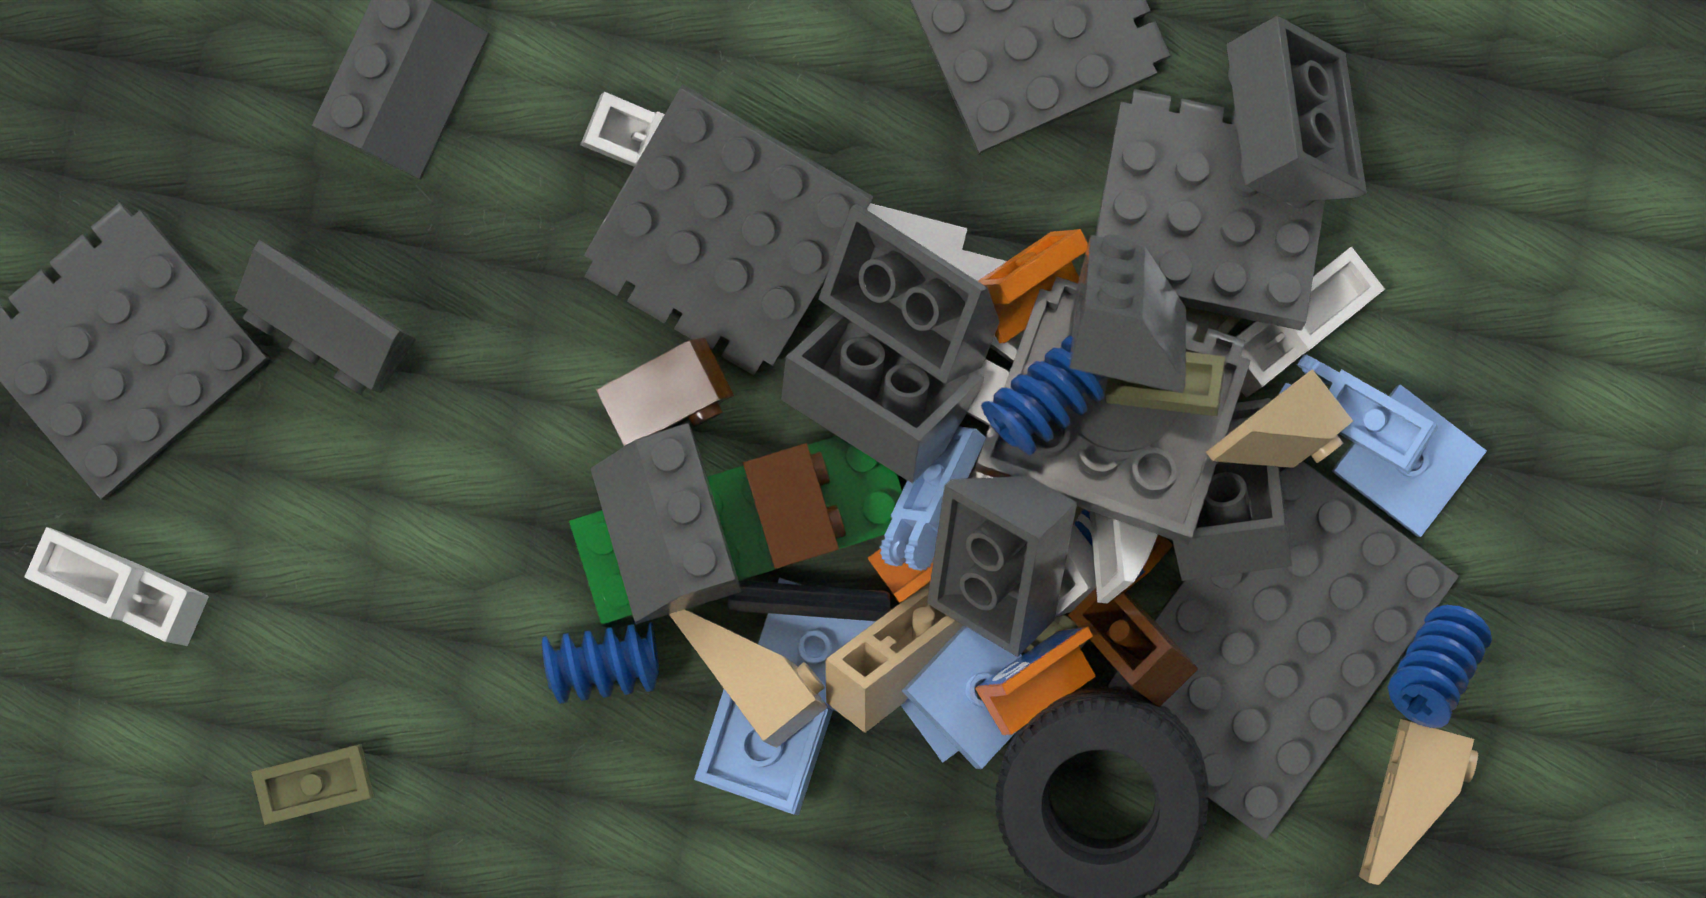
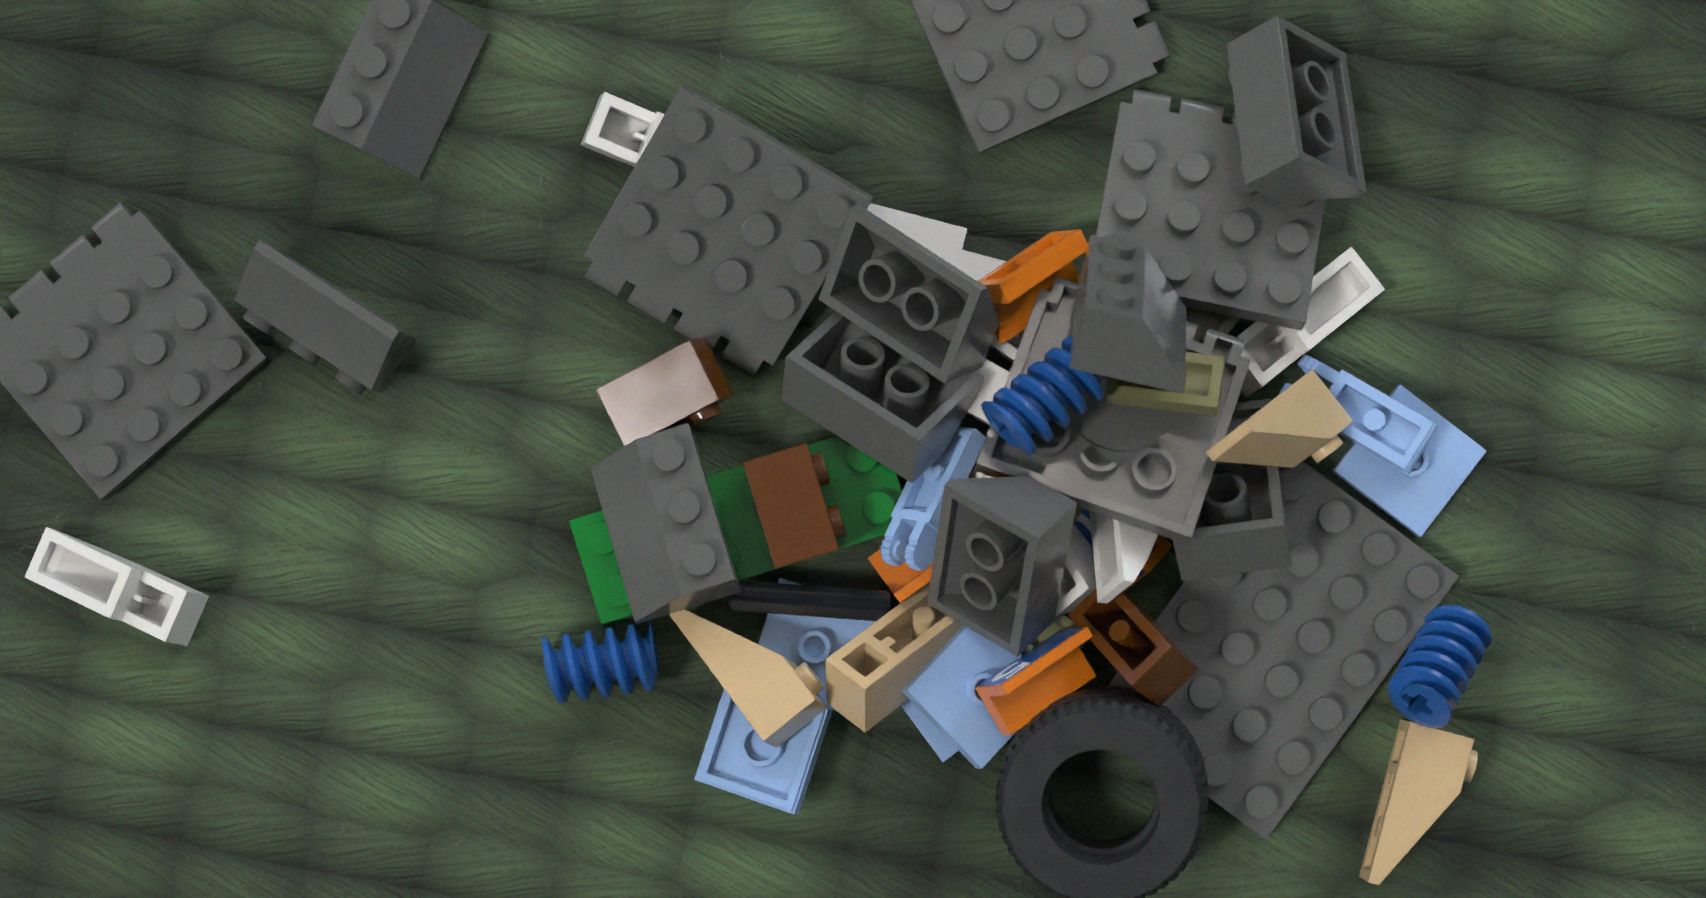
(312, 784): olive plate -> none

